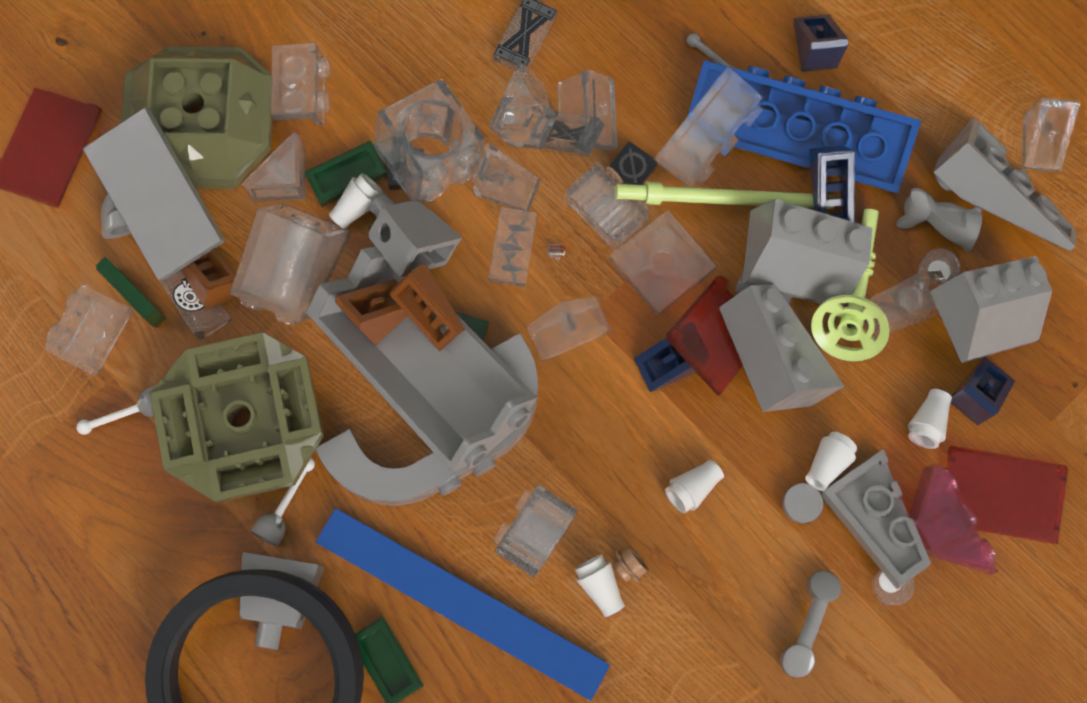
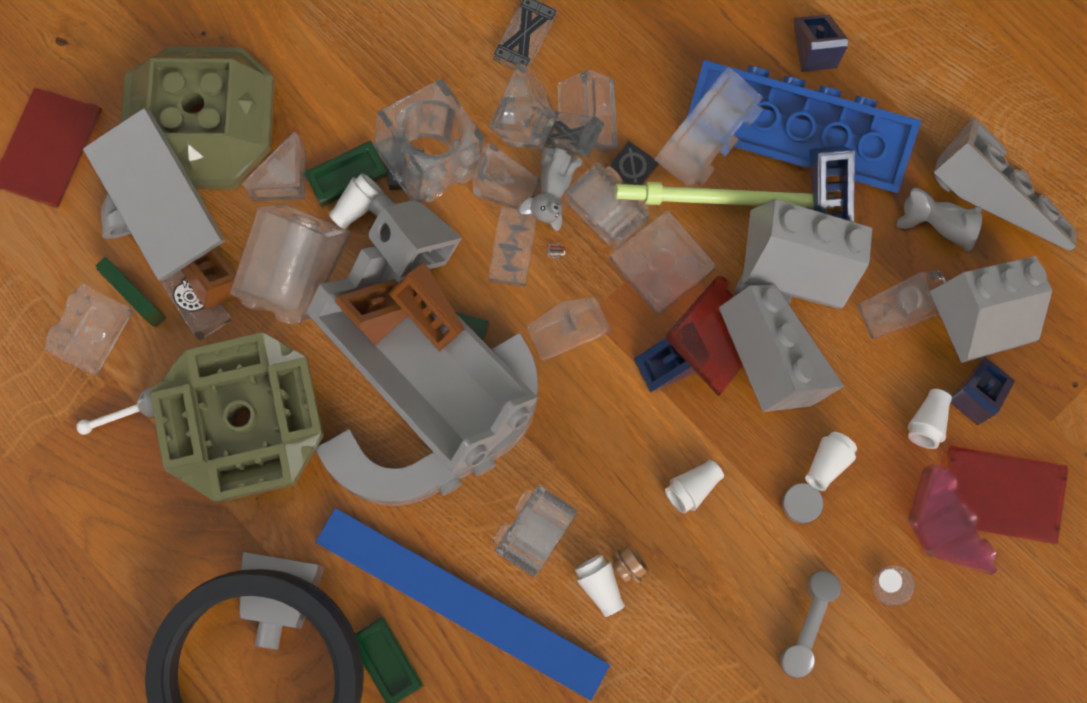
(271, 526): light grey hinge -> none
(299, 82): clear bracket -> none
(554, 180): none -> light grey animal
(694, 40): light grey hinge -> none
(854, 315): yellowish green dish -> none
(875, 515): light grey wing -> none
(942, 260): clear tile -> none
(1048, 133): clear slope -> none

